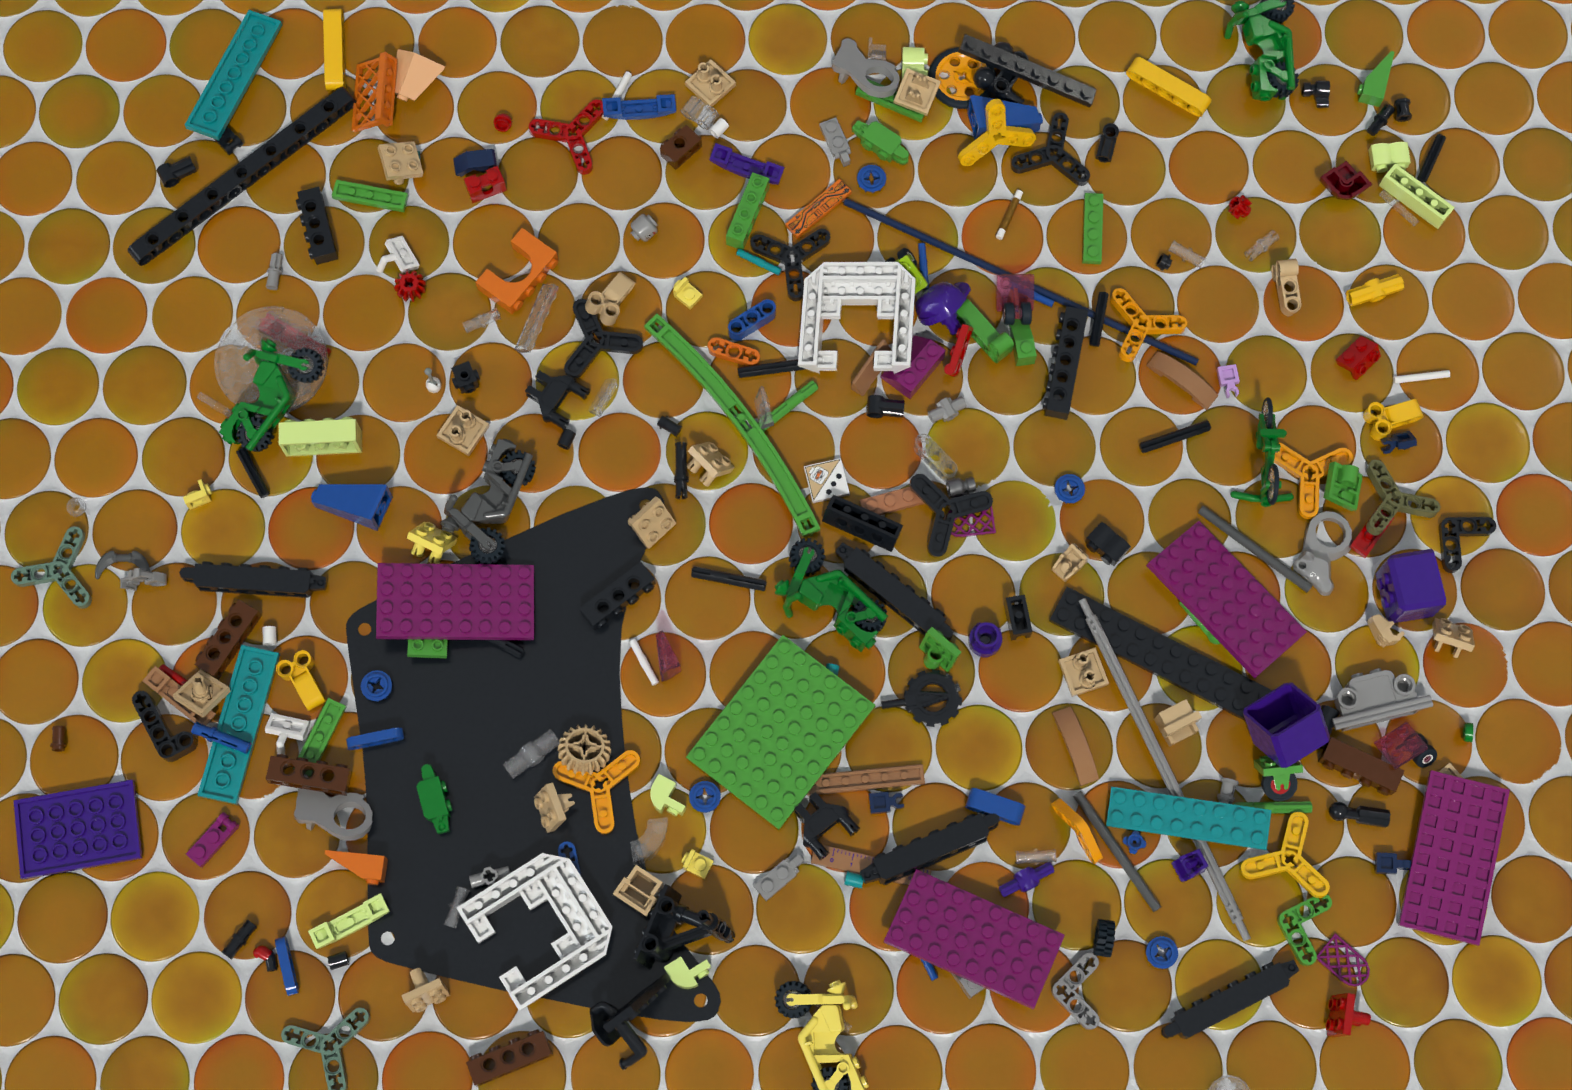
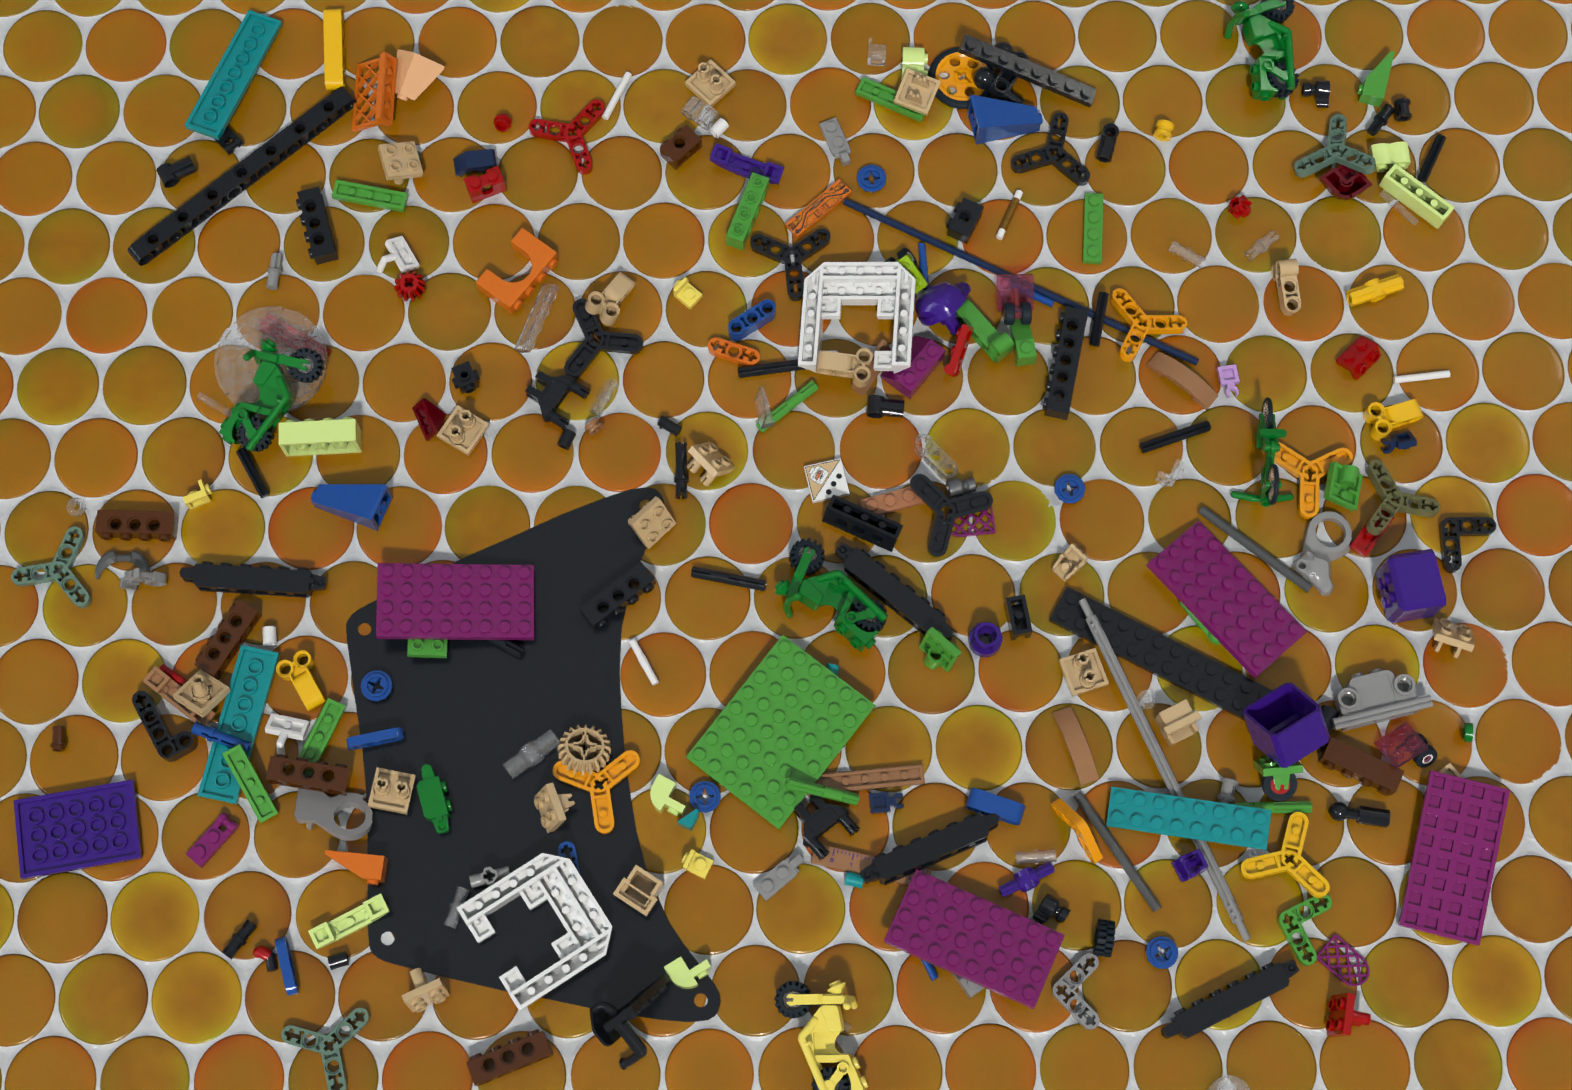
(109, 518): none -> reddish brown brick
(250, 783): none -> bright green plate
(391, 790): none -> tan plate
(429, 418): none -> dark red slope
(432, 381): white hinge -> none
(432, 538): light yellow plate -> none
(481, 320): clear pin -> none
(494, 505): dark grey piece -> none
(593, 426): none -> medium nougat bush
(639, 109): blue slope -> none
(644, 227): light grey head -> none
(650, 842): clear brick -> none
(657, 935): black plate -> none
(668, 661): clear pink slope -> none
(689, 821): none -> teal slope
(754, 437): bright green piece -> none
(759, 262): teal piece -> none
(822, 791): none -> bright green axle
(845, 365): none -> tan piece
(852, 63): light grey animal -> none
(881, 141): bright green hinge -> none
(916, 700): black bar -> none
(947, 409): light grey axle -> none
(963, 230): none -> black brick
(995, 124): yellow piece -> none
(1050, 907): none -> black piece
(1107, 544): black brick -> none
(1135, 836): blue plate -> none
(1149, 694): none -> clear plate
(1163, 130): none -> yellow wheel
(1164, 261): black plate -> none
(1168, 86): yellow beam -> none
(1176, 473): none -> clear bracket
(1331, 158): none -> sand green piece
(1381, 631): tan hand -> none
(1388, 864): dark blue plate -> none

